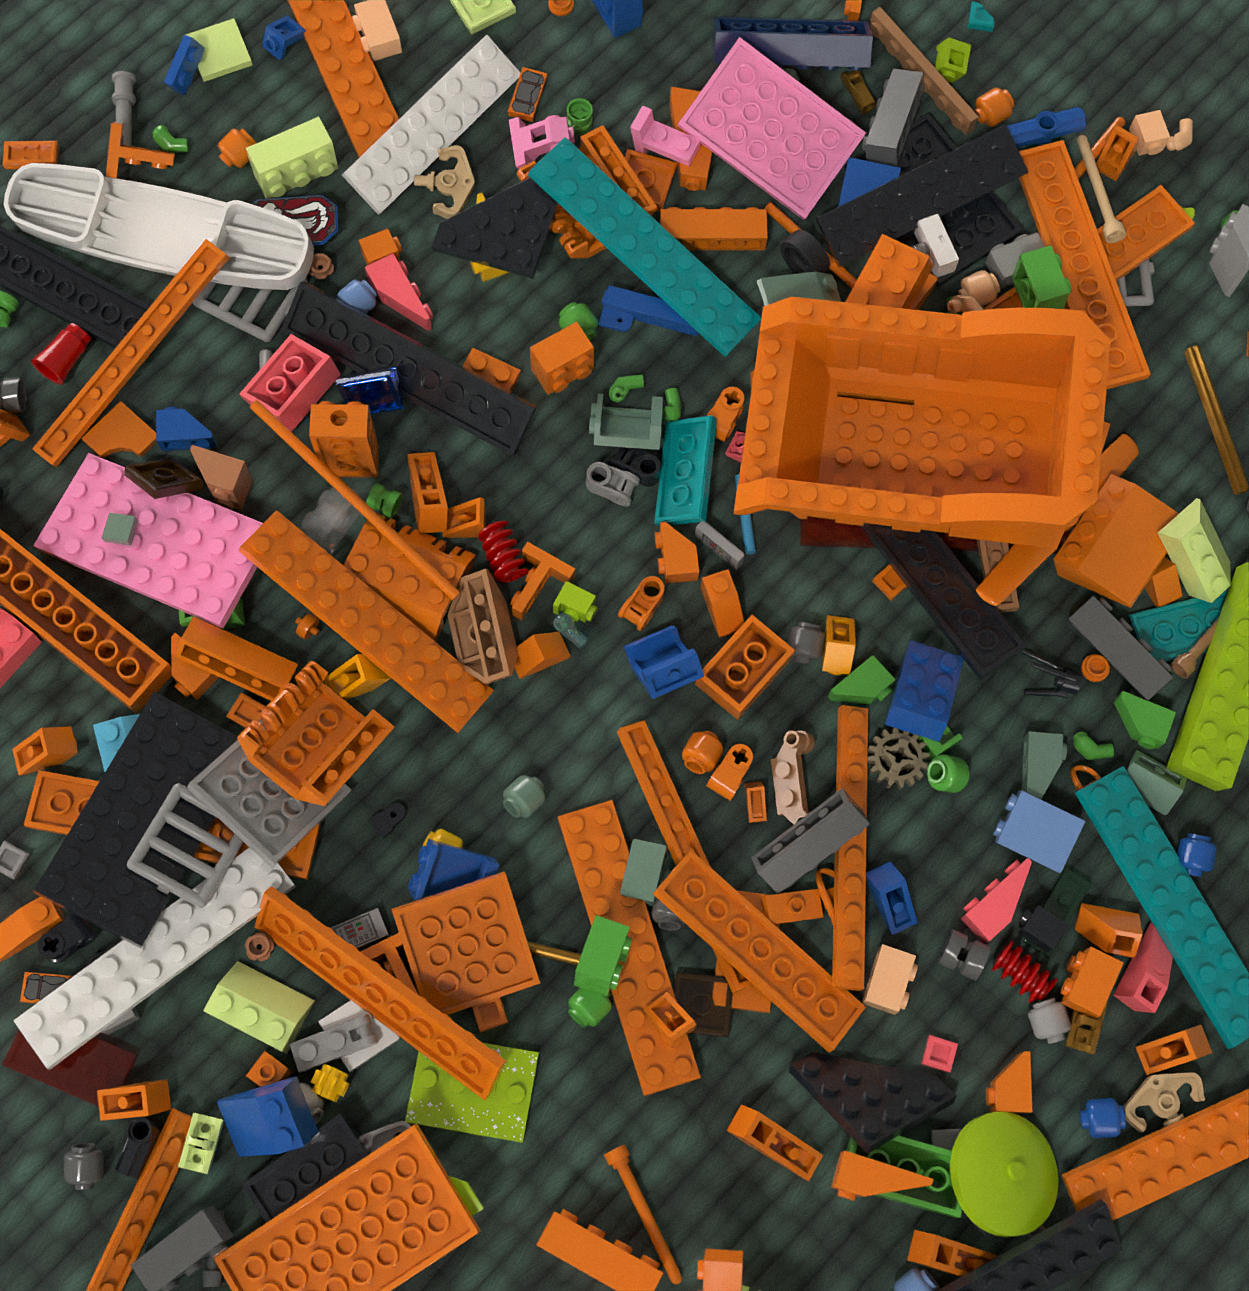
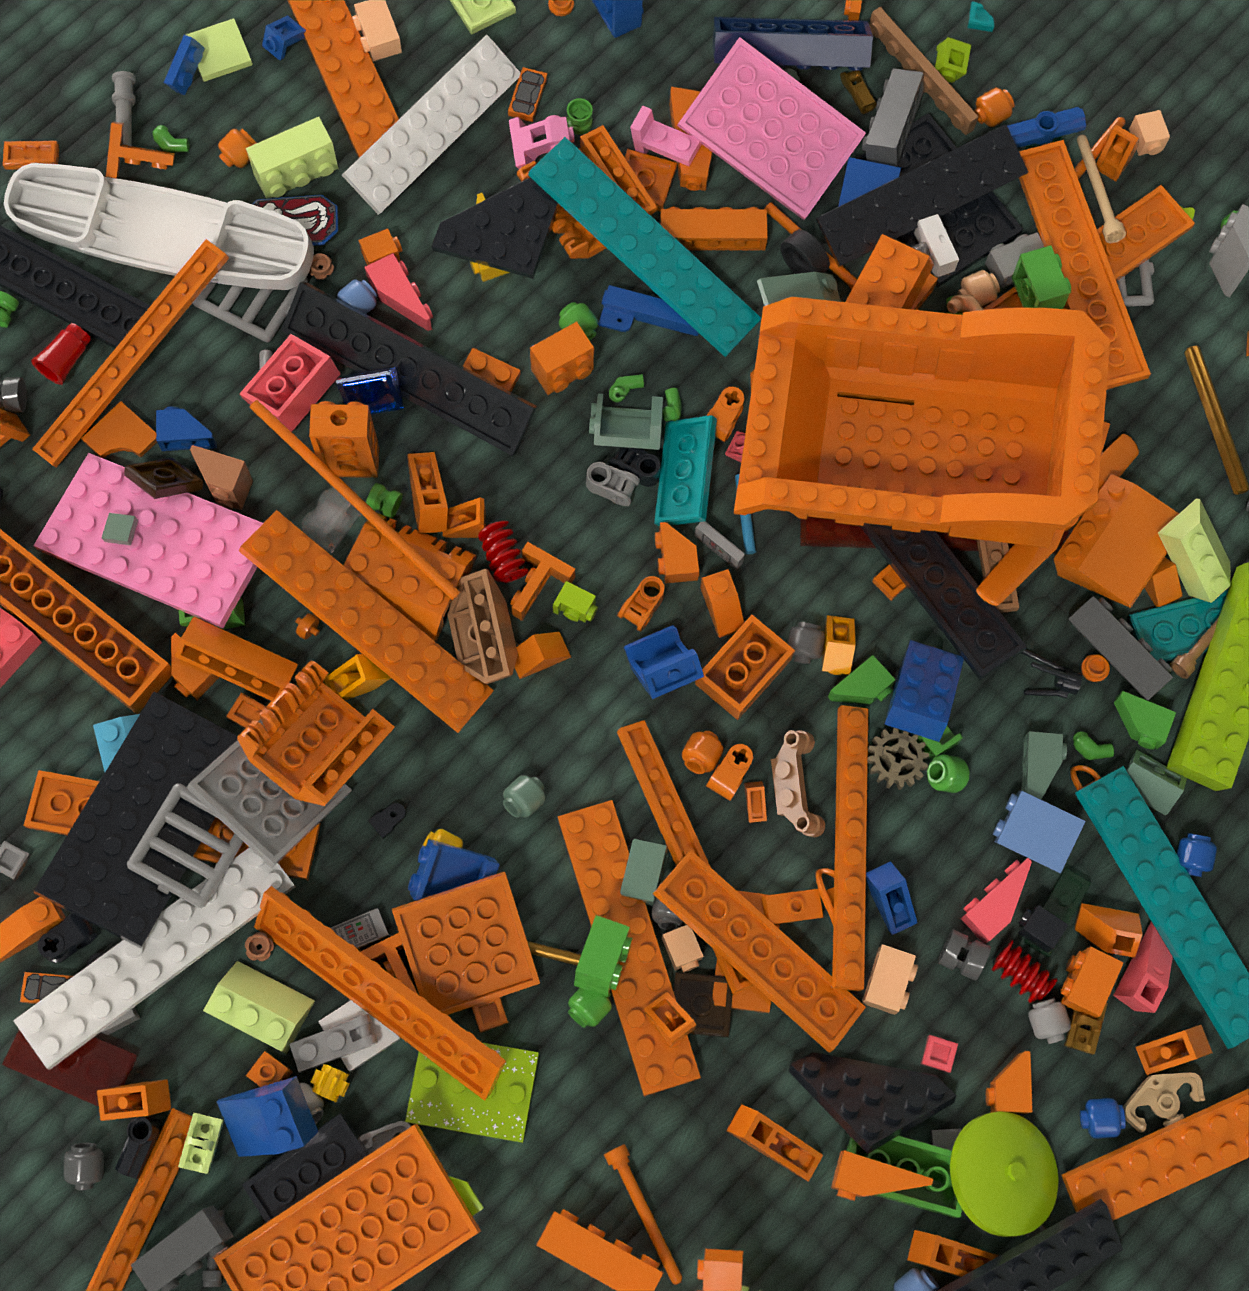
(45, 749): orange slope -> none
(455, 183): tan piece -> none
(567, 627): clear light blue arm -> none
(683, 948): none -> light nougat brick
(810, 841): dark grey brick -> none
(1183, 138): light nougat arm -> none

